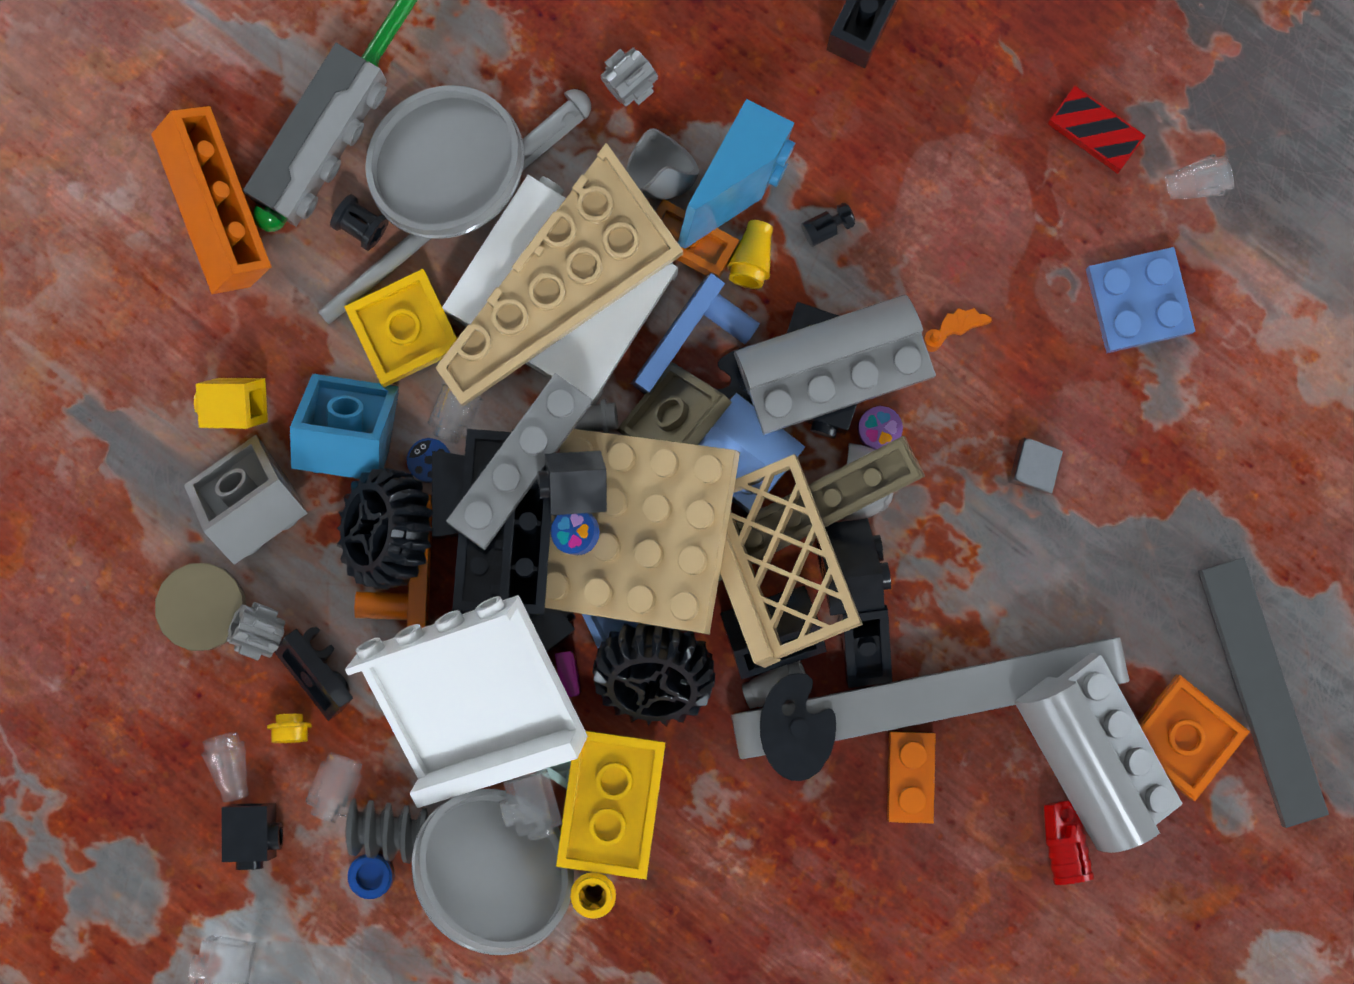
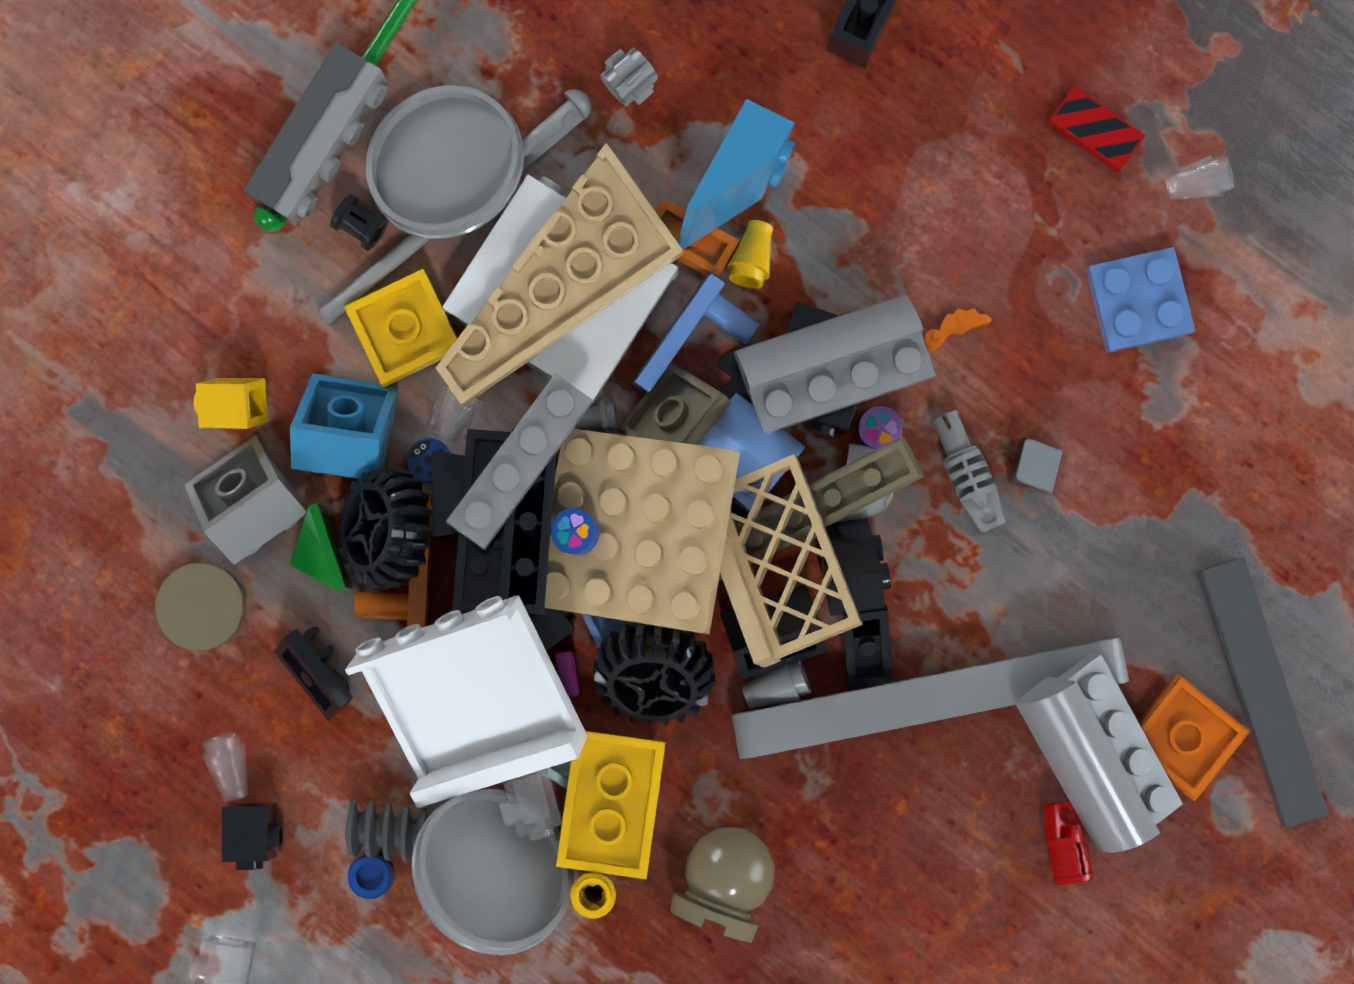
(210, 199): orange brick -> none
(256, 631): light grey gear -> none
(289, 729): yellow plate -> none
(318, 552): none -> green slope
(334, 787): clear brick -> none
(574, 482): black brick -> none
(661, 166): light grey helmet -> none
(726, 879): none -> dark tan tile
(797, 742): black piece -> none
(825, 226): black piece -> none
(911, 777): orange plate -> none
(969, 474): none -> light grey hinge

